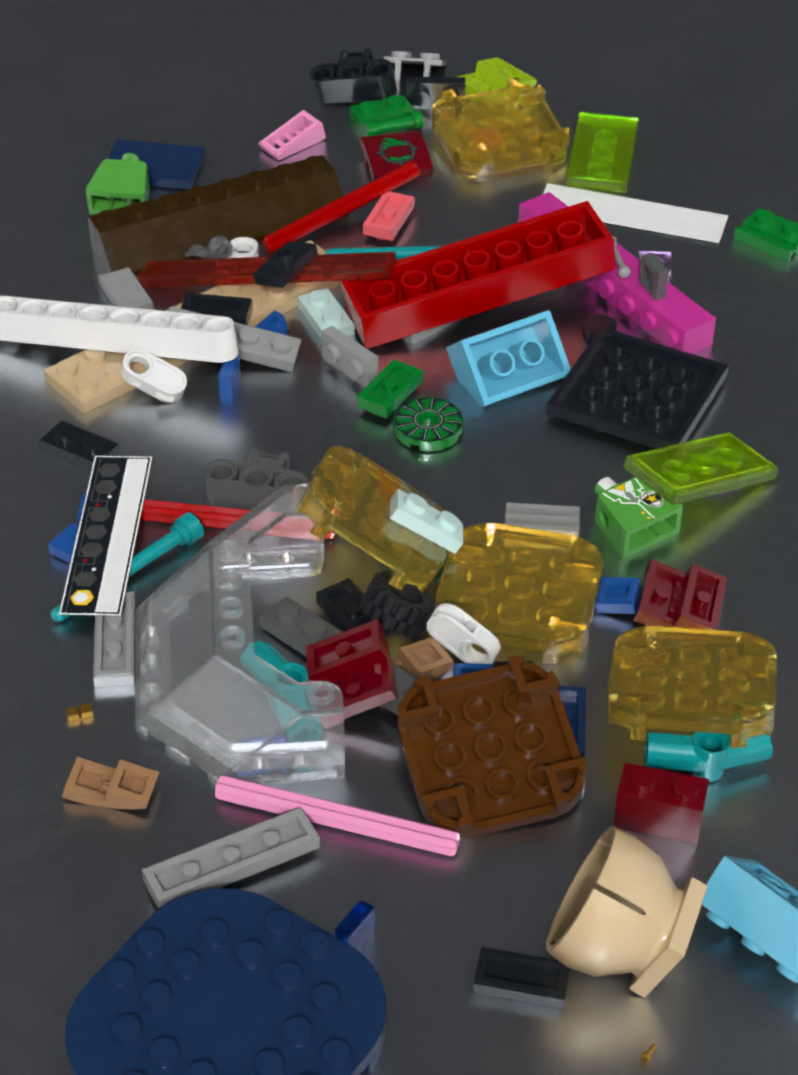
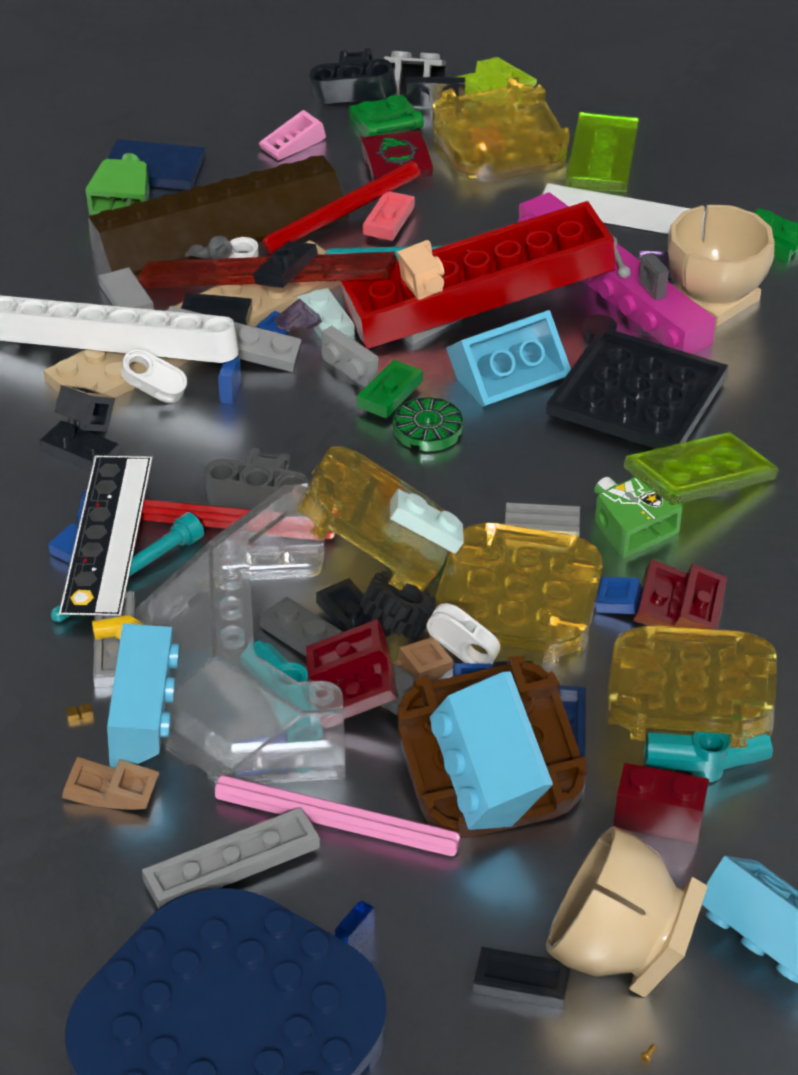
(85, 407): none -> black brick
(112, 626): none -> yellow arm
(141, 692): none -> medium azure slope
(298, 316): none -> clear purple tile
(421, 270): none -> light nougat brick
(490, 752): none -> medium azure slope
(726, 264): none -> tan plate

